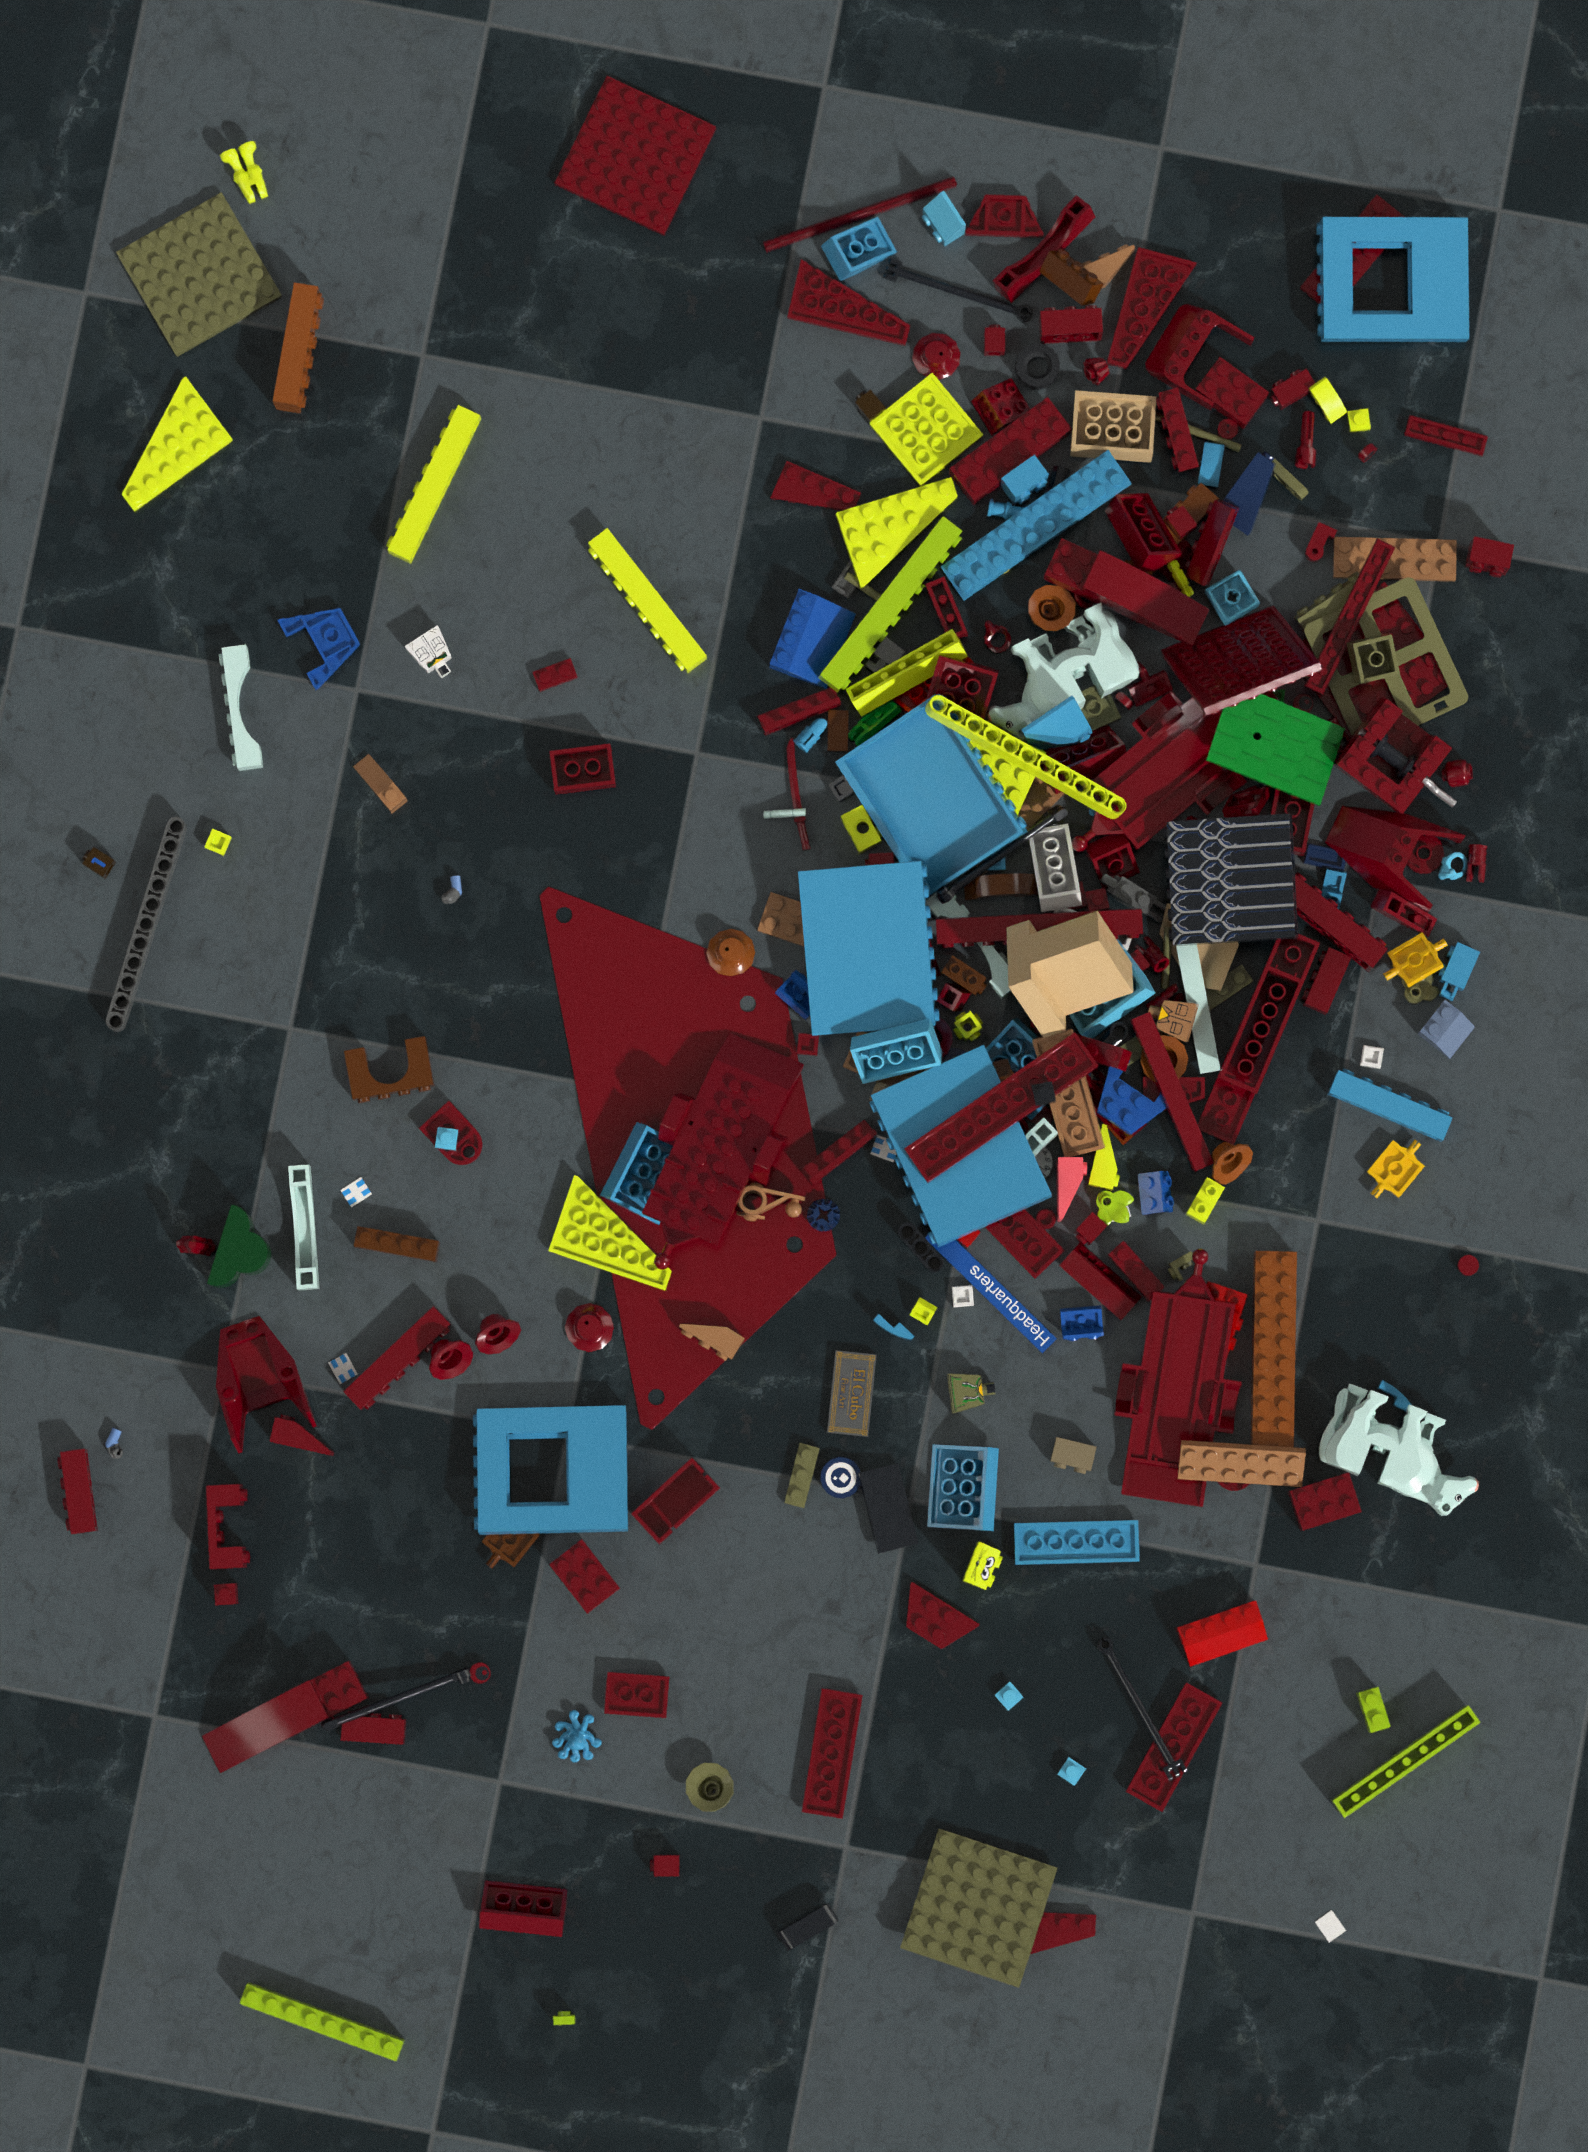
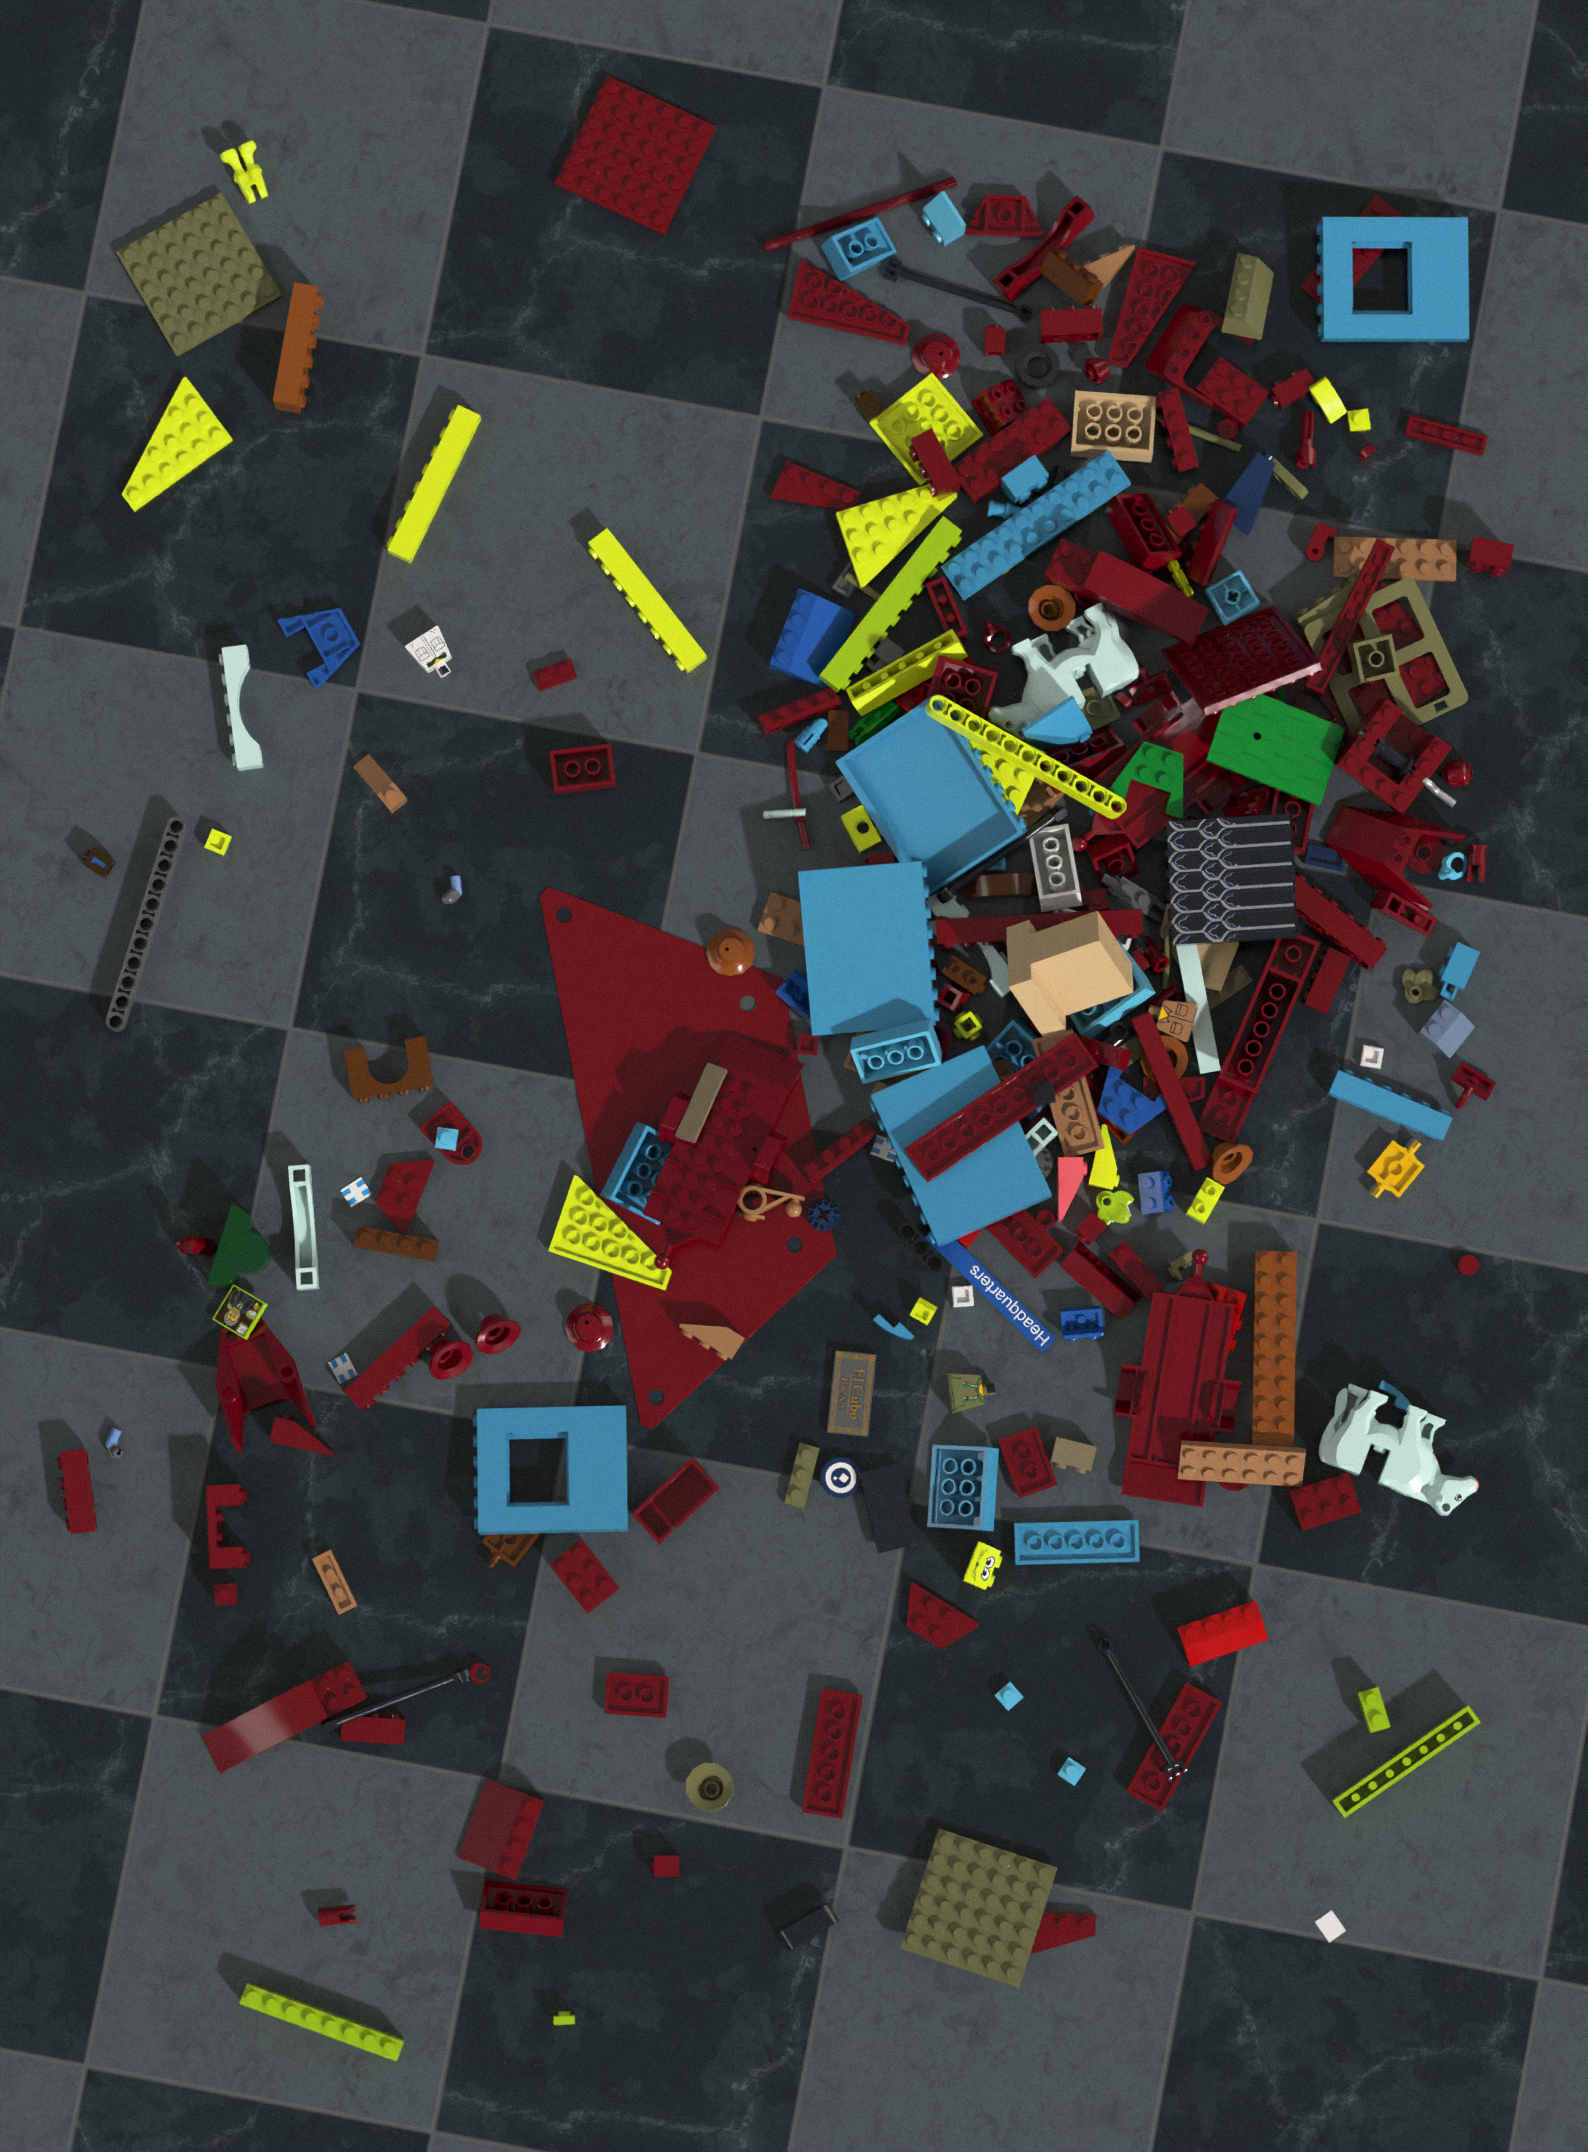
(239, 1311): none -> tile
(332, 1916): none -> dark red hinge
(334, 1582): none -> medium nougat plate
(403, 1190): none -> dark red wing
(501, 1829): none -> dark red slope
(576, 1736): dark azure animal -> none
(701, 1103): none -> dark tan tile
(934, 465): none -> dark red brick
(1027, 1462): none -> dark red plate
(1158, 769): none -> green wing
(1211, 464): dark azure slope -> none
(1248, 297): none -> olive slope
(1333, 885): dark azure slope -> none
(1415, 959): yellow plate -> none
(1473, 1082): none -> dark red plate

